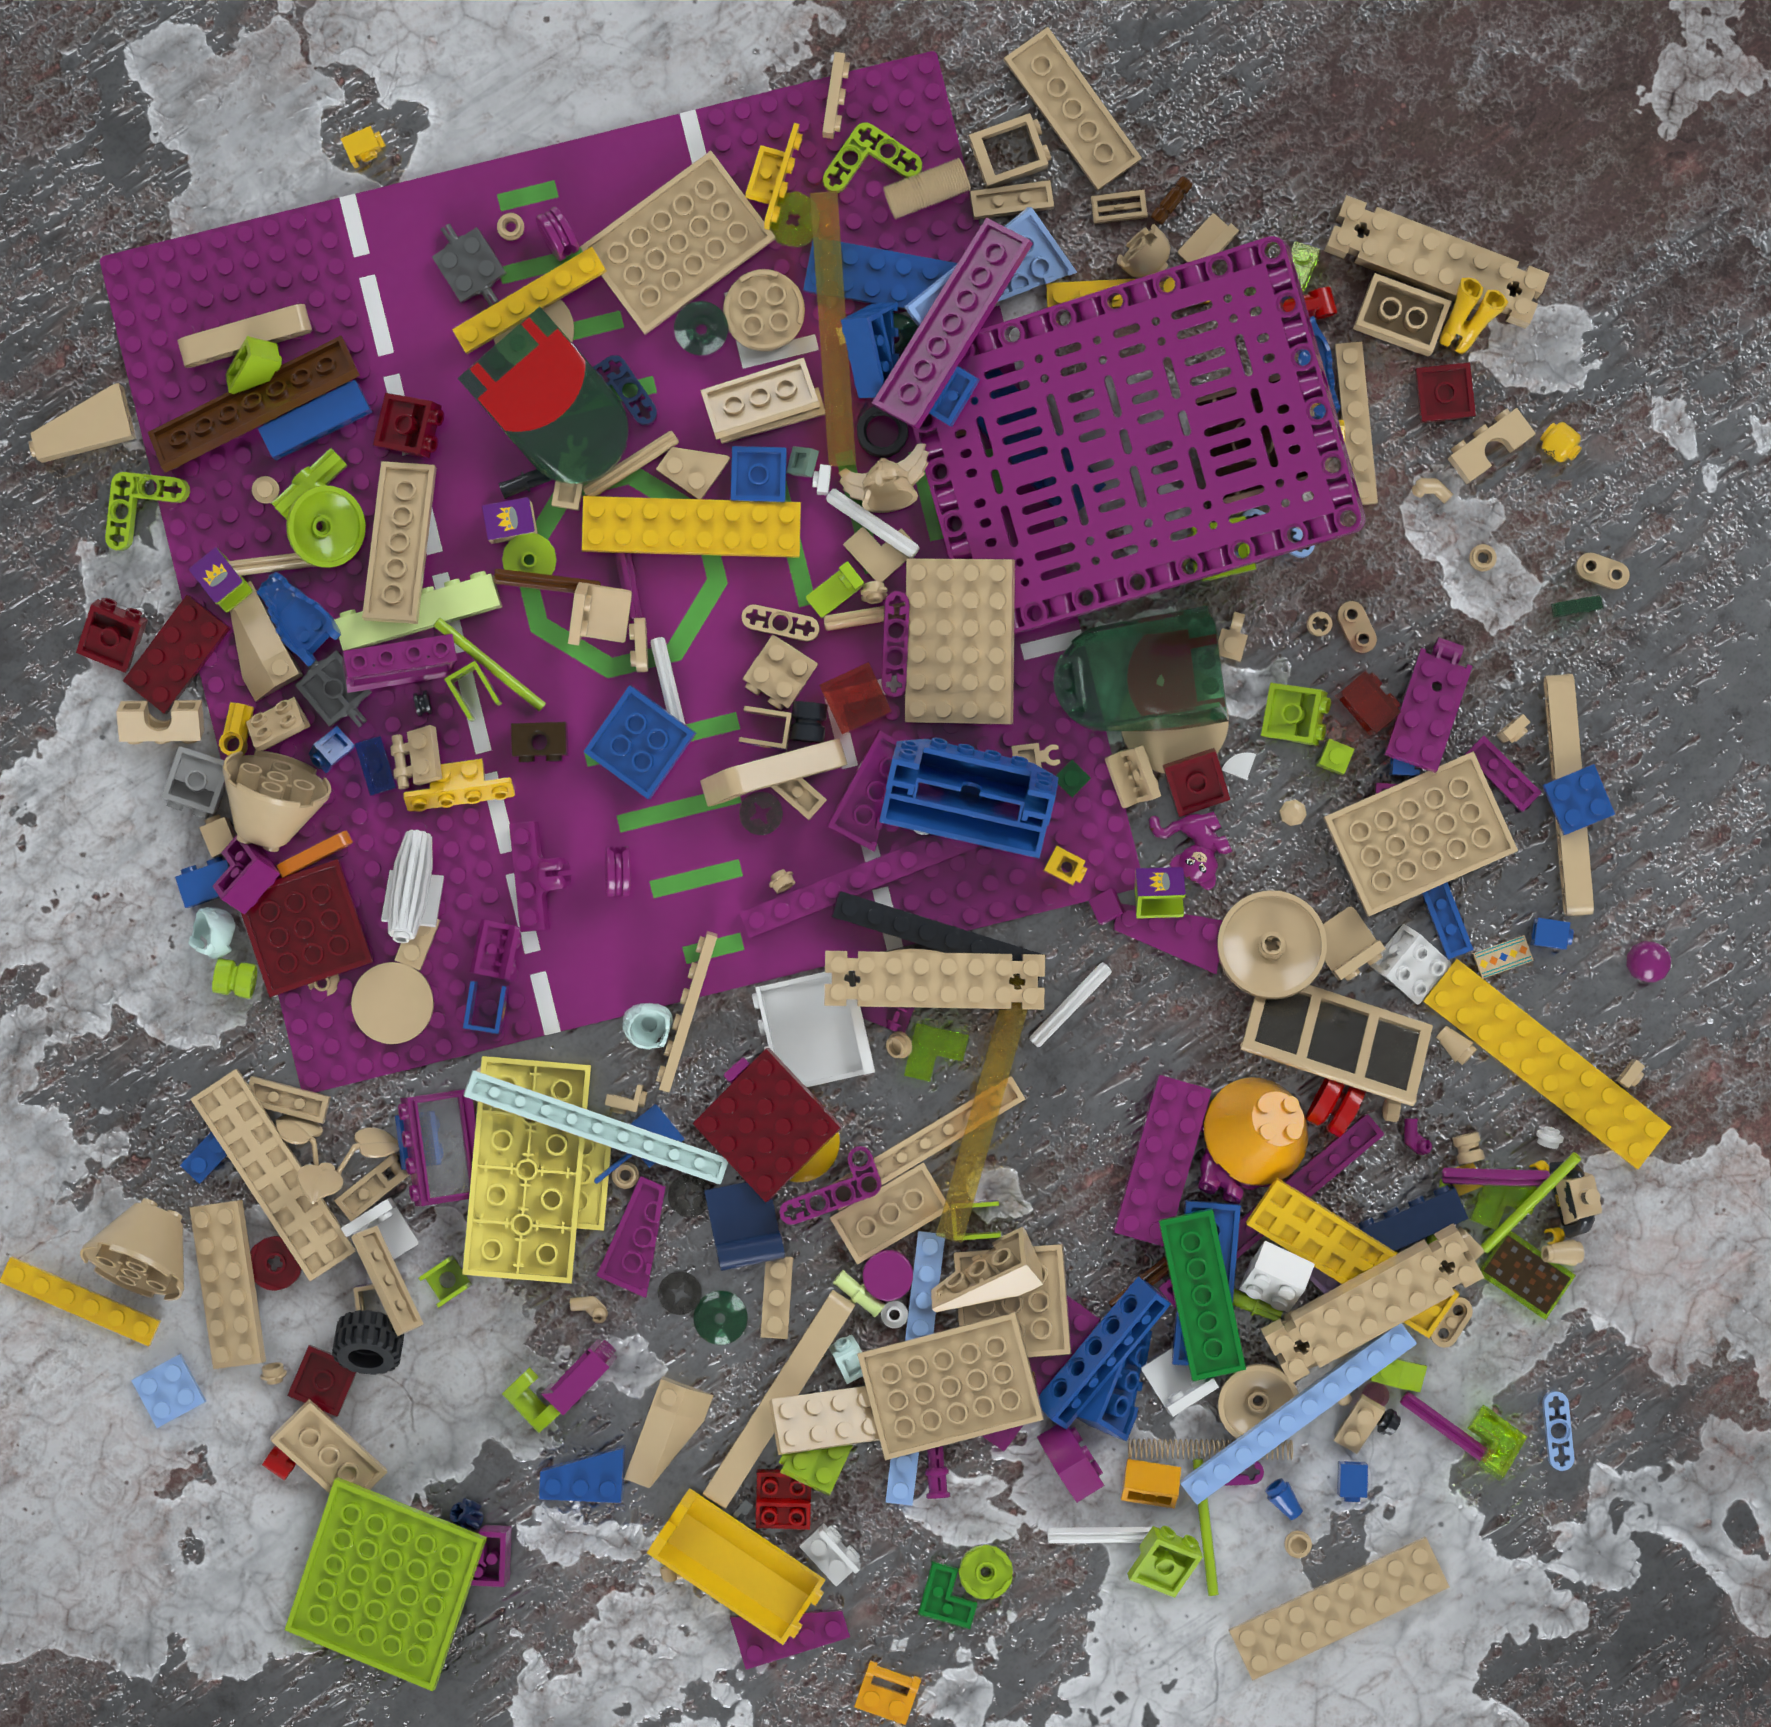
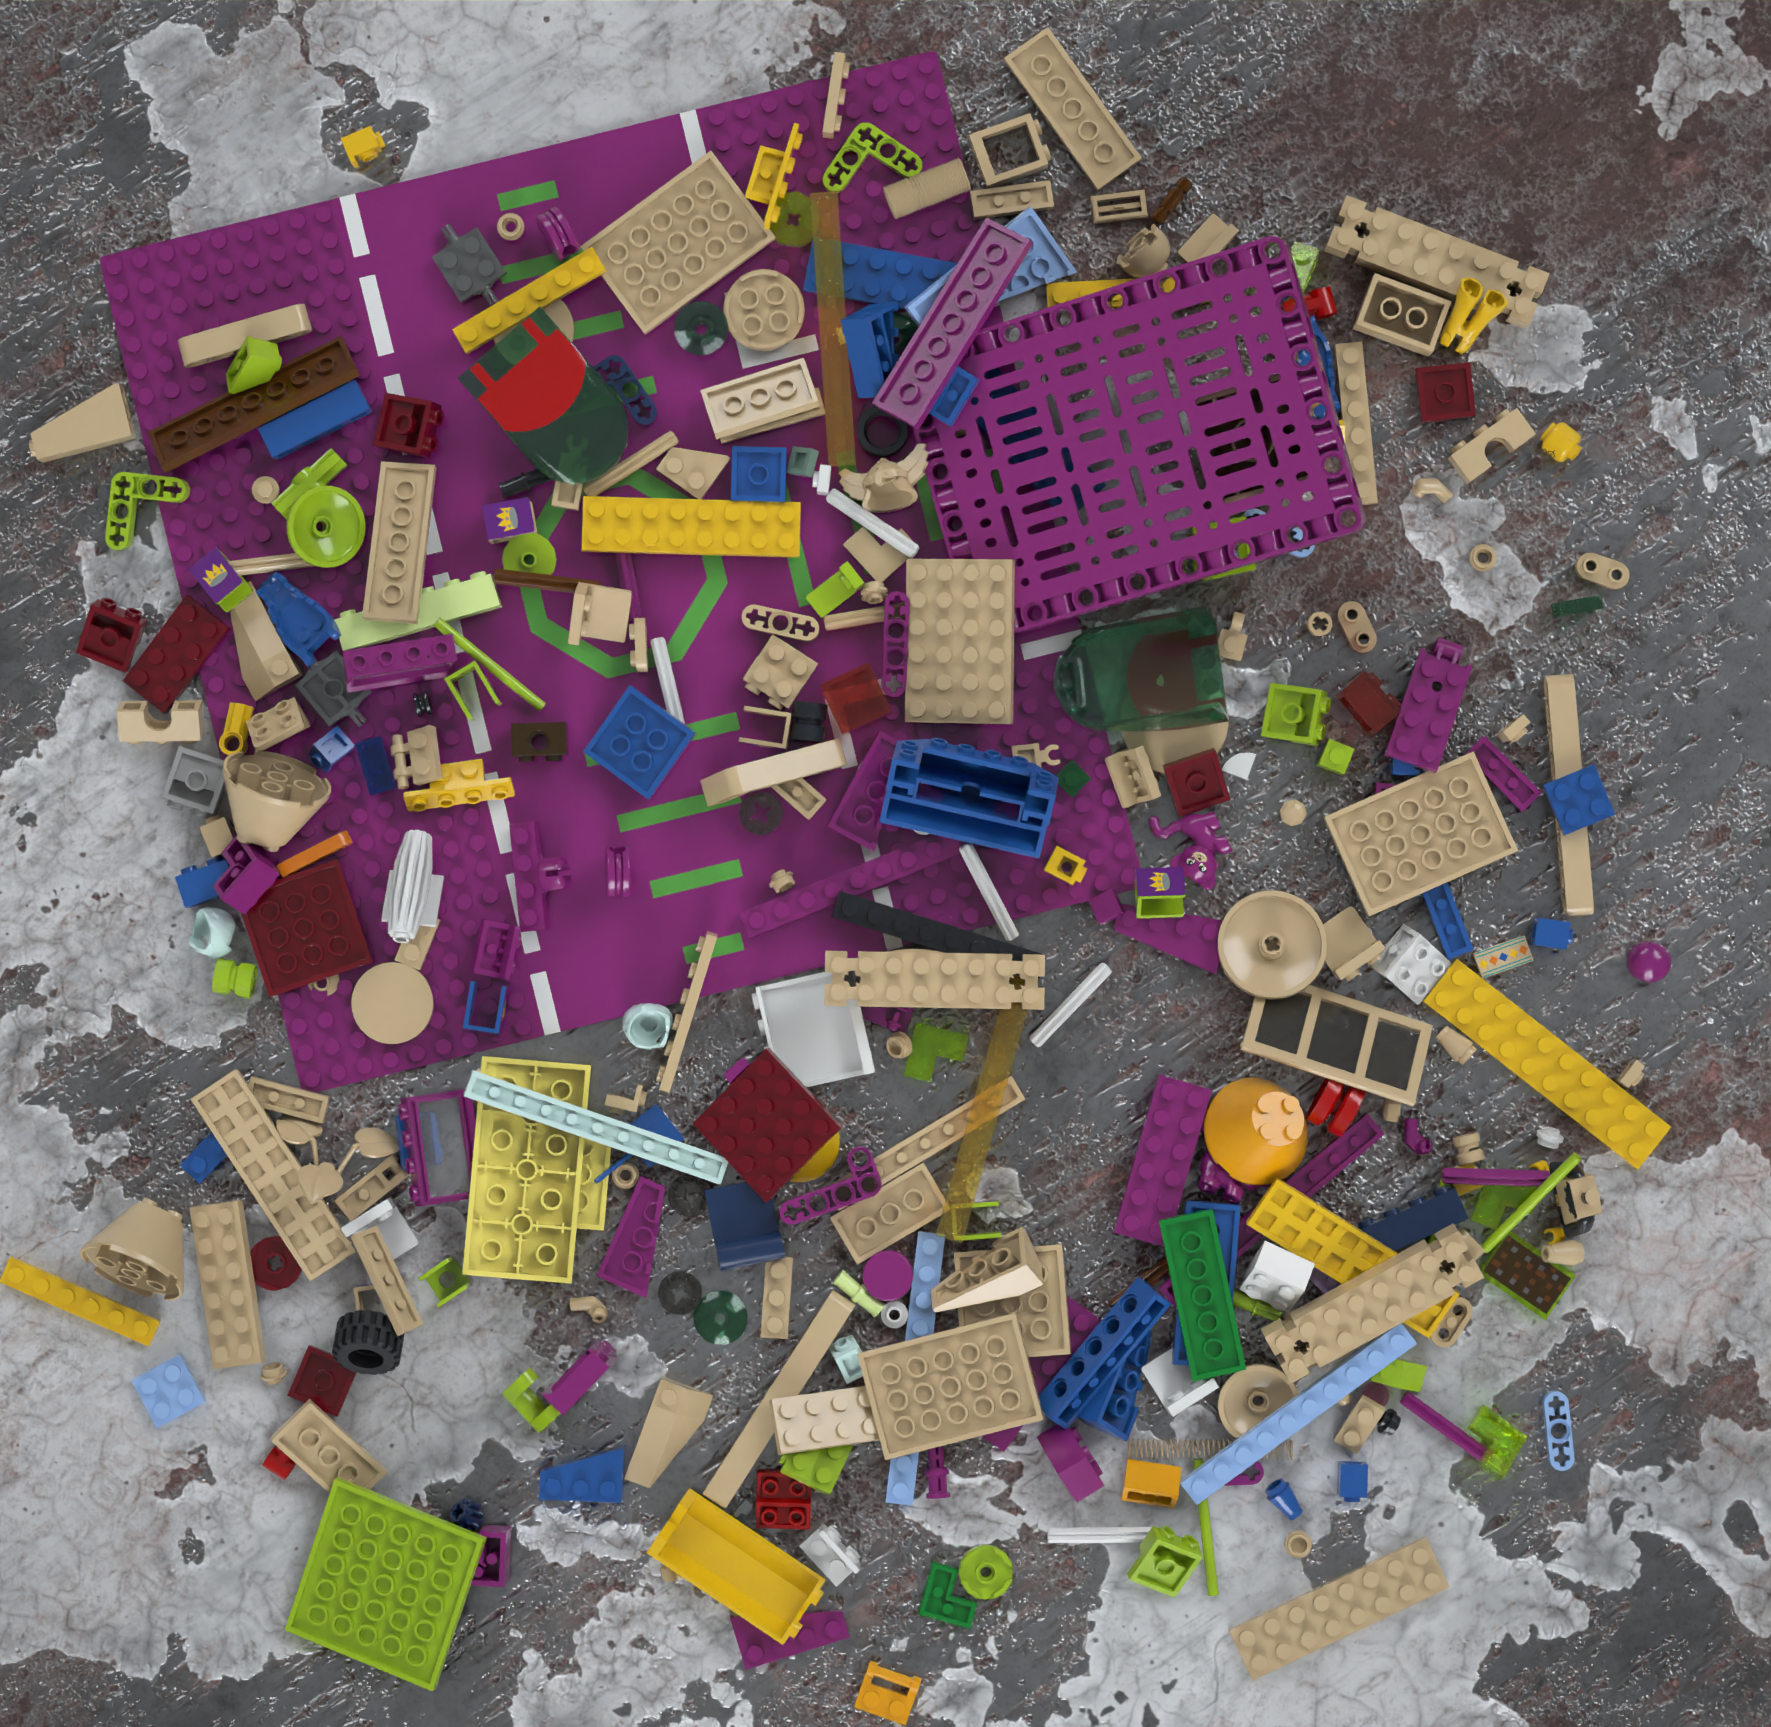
(988, 891): none -> white axle

